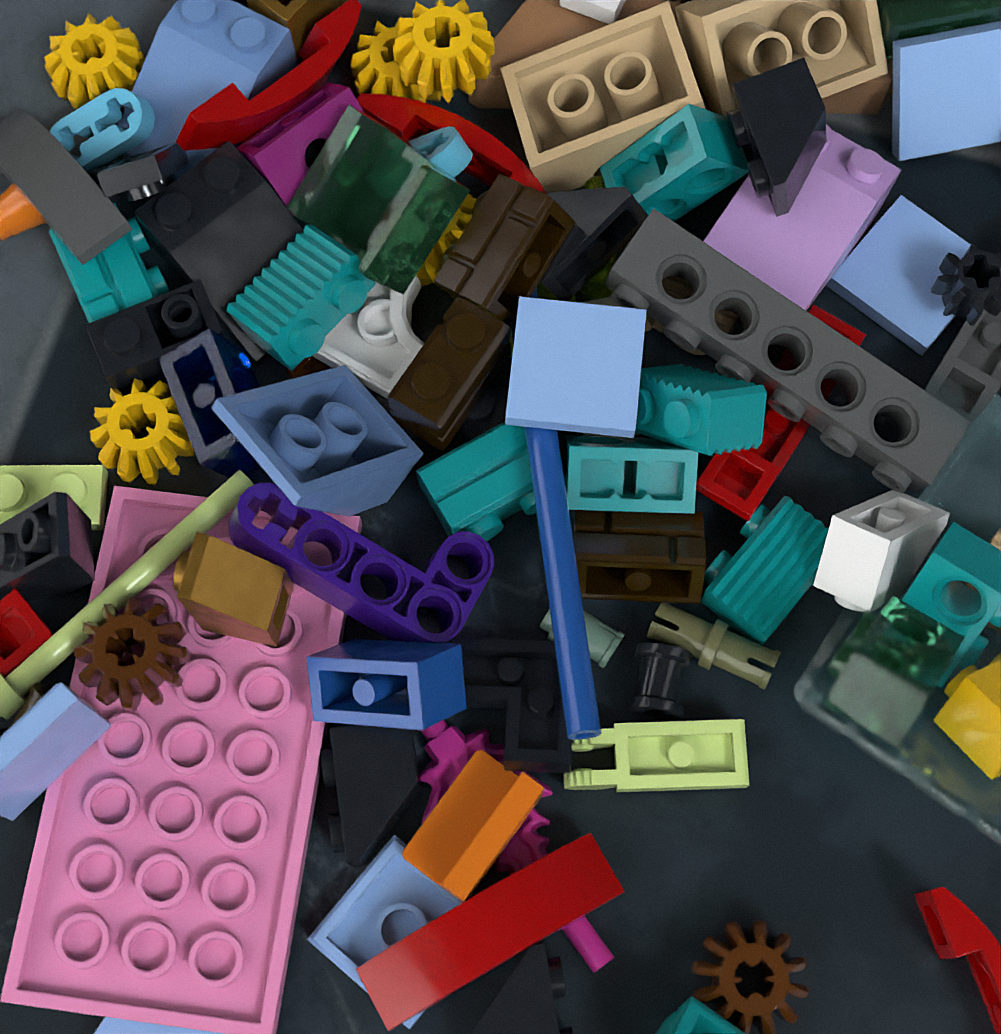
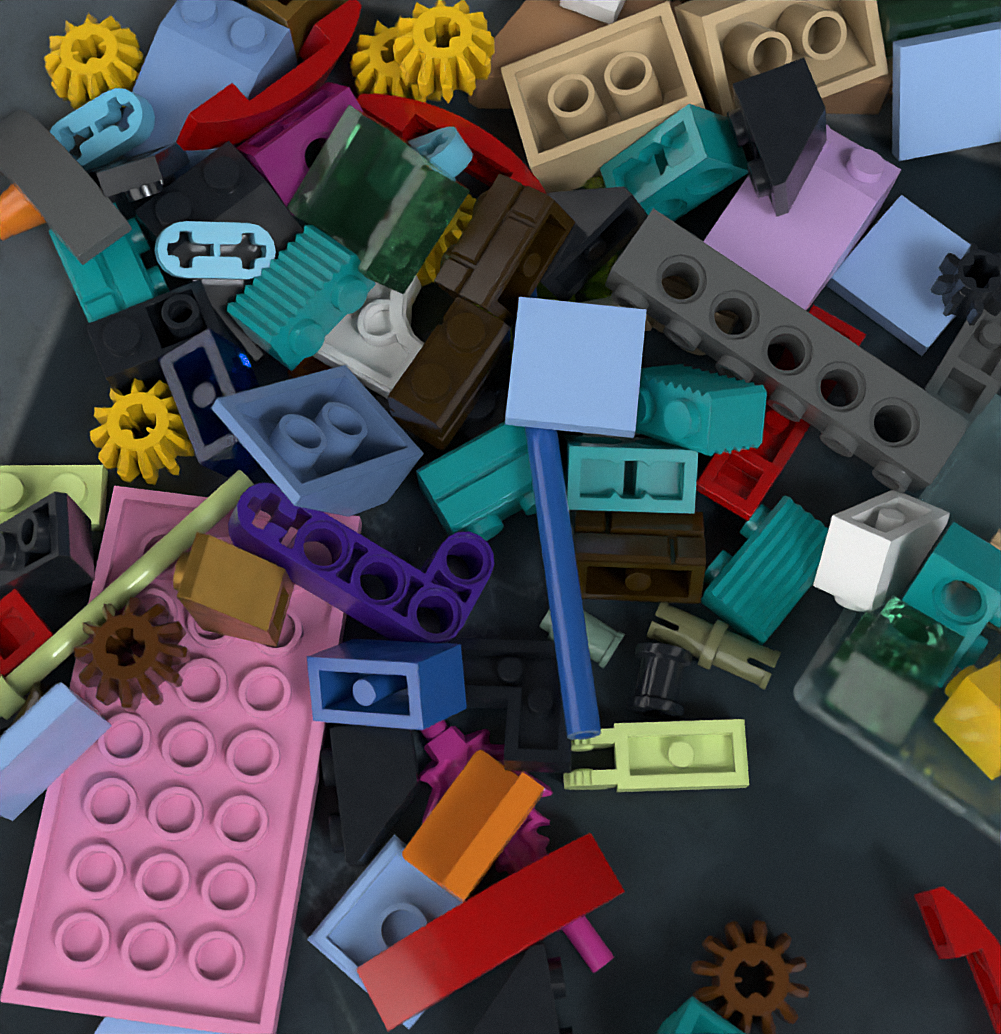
(214, 235): none -> medium azure beam

